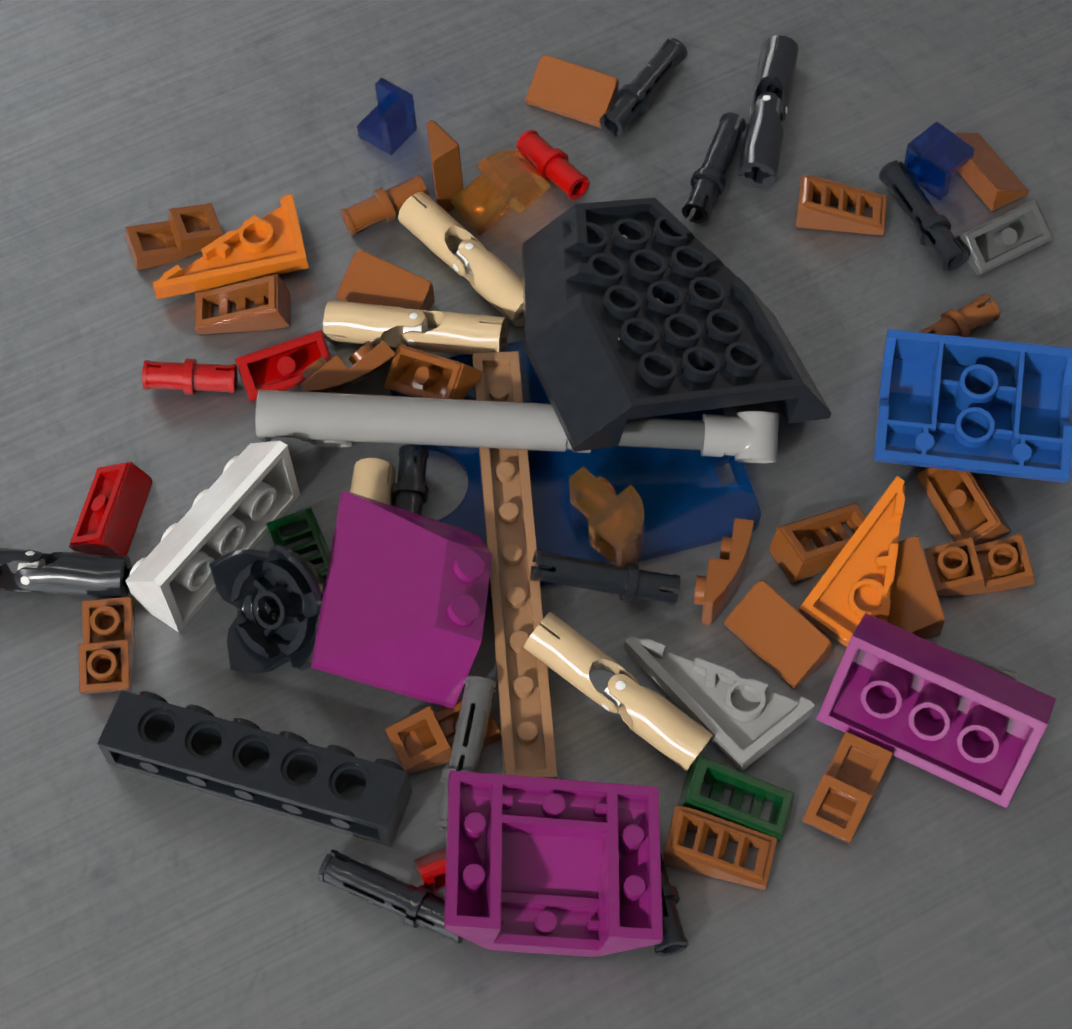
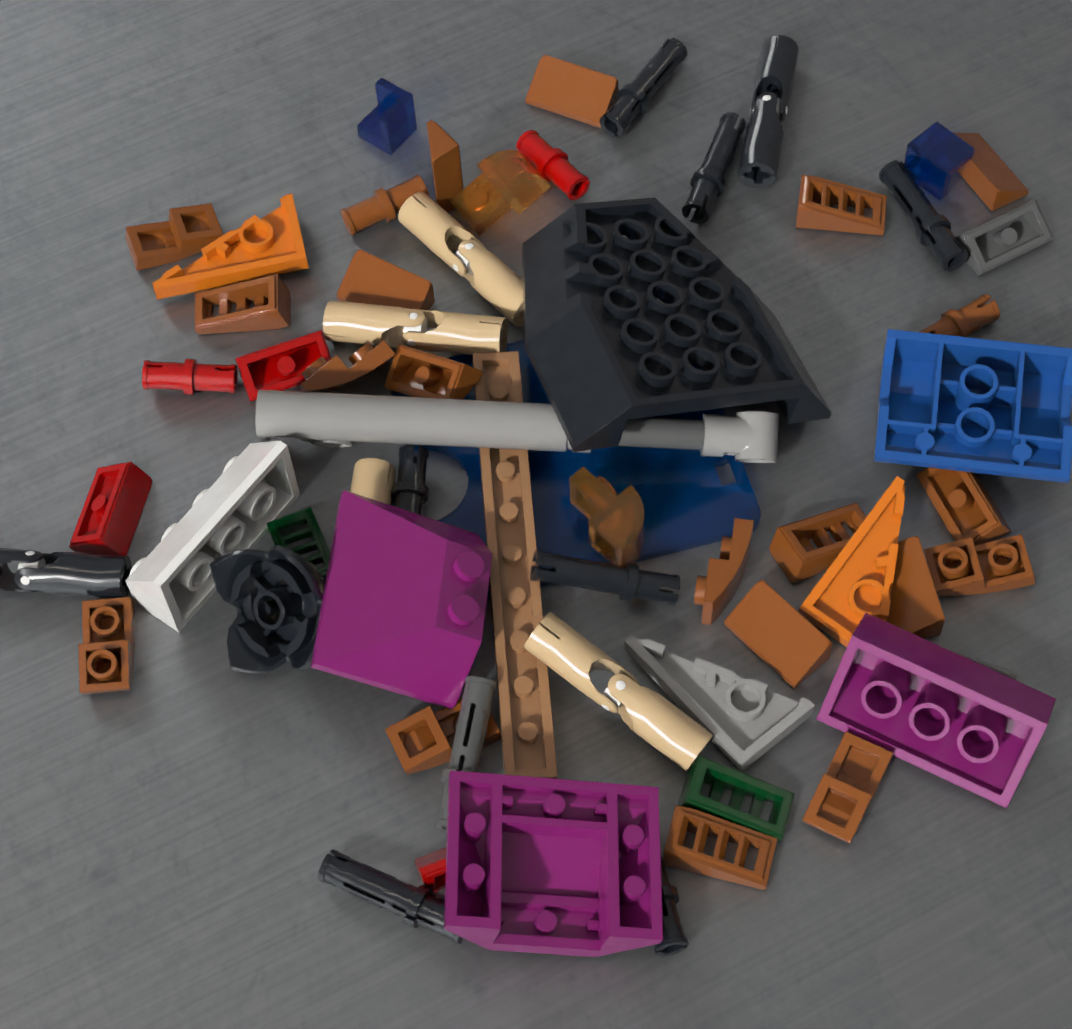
(370, 815): black brick -> none

